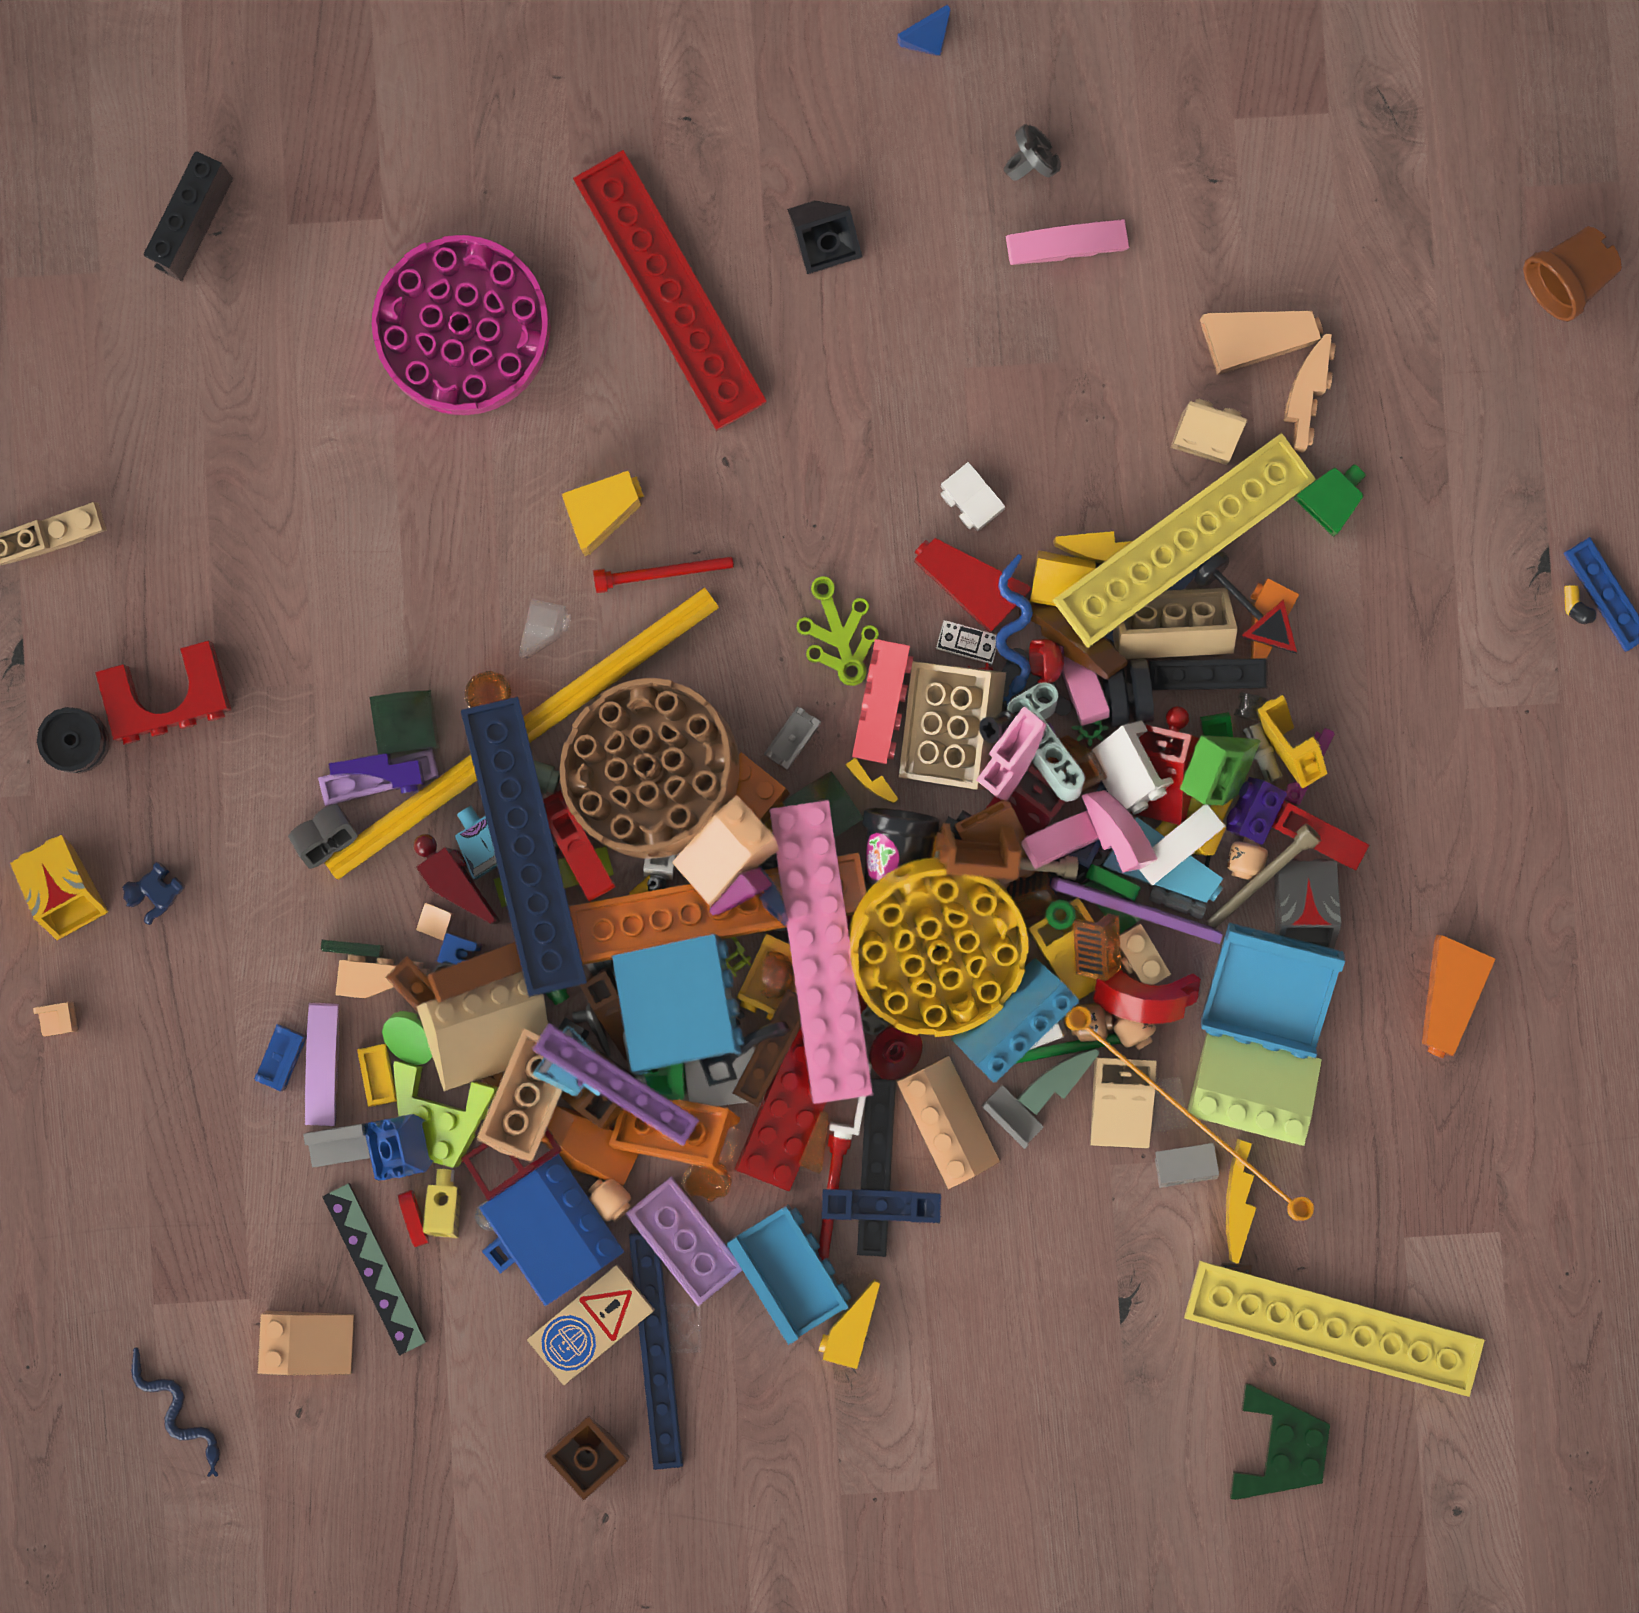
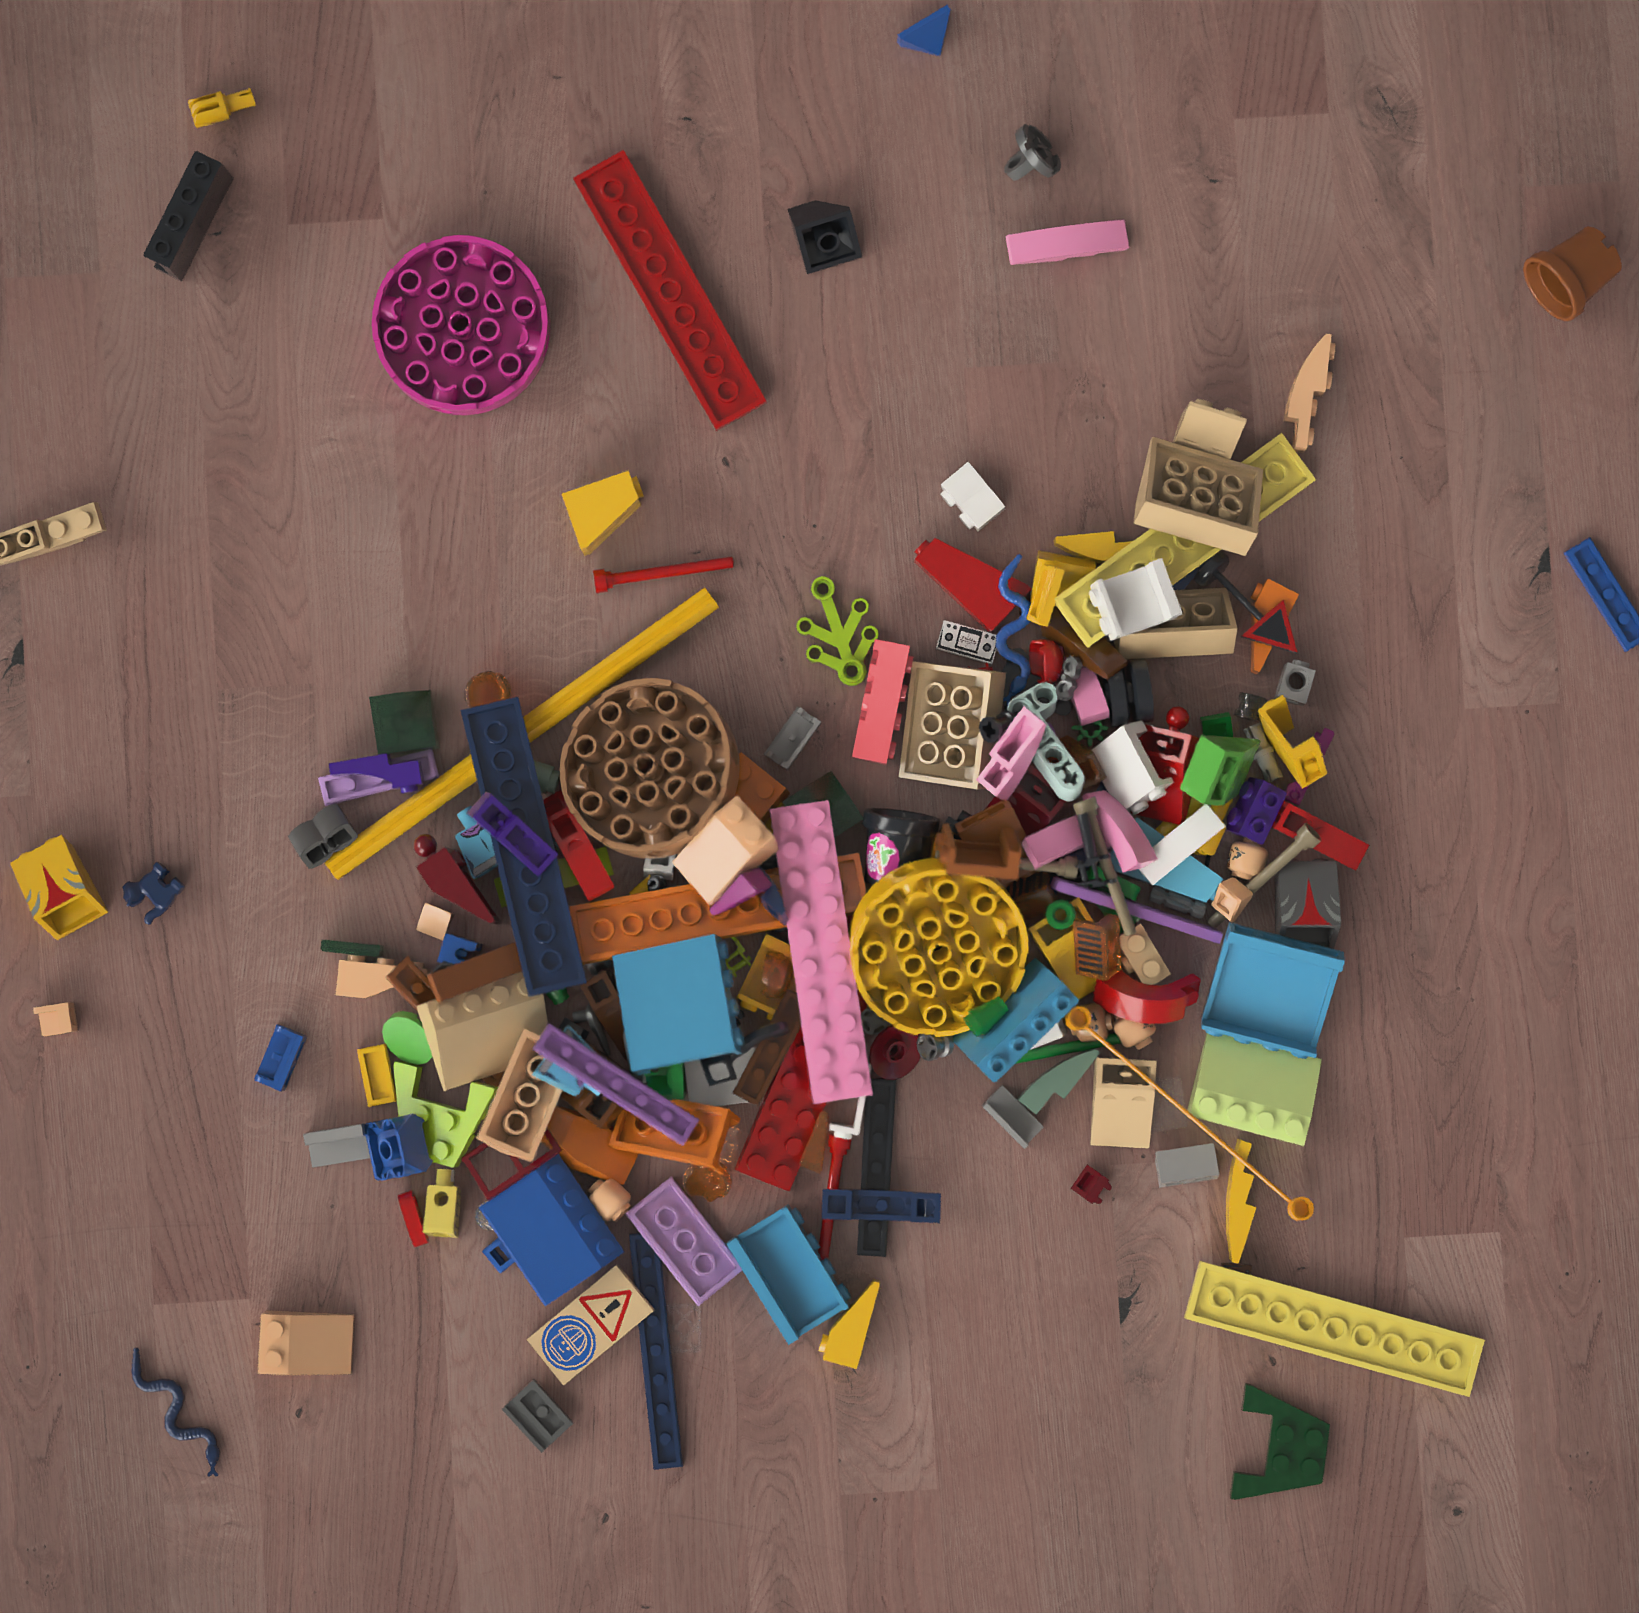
(57, 747): black wheel -> none
(204, 698): red arch -> none
(218, 107): none -> yellow arm
(321, 1064): lavender slope -> none
(374, 1269): tile -> none
(512, 833): none -> dark purple slope
(537, 1415): none -> dark grey plate
(543, 627): clear slope -> none
(586, 1457): reddish brown slope -> none
(878, 786): yellow slope -> none
(933, 1047): none -> flat silver wheel
(948, 1122): light nougat slope -> none
(985, 1016): none -> green cone
(1045, 594): none -> yellow tile
(1066, 687): none -> dark grey piece
(1090, 805): none -> dark tan piece
(1090, 1185): none -> dark red tile
(1091, 854): none -> black piece
(1135, 600): none -> white panel
(1199, 496): none -> tan slope
(1209, 674): black tile -> none
(1231, 898): none -> light nougat slope
(1253, 337): light nougat slope -> none
(1292, 695): none -> light grey brick
(1332, 498): green torso -> none
(1453, 991): orange slope -> none
(1577, 609): arm -> none

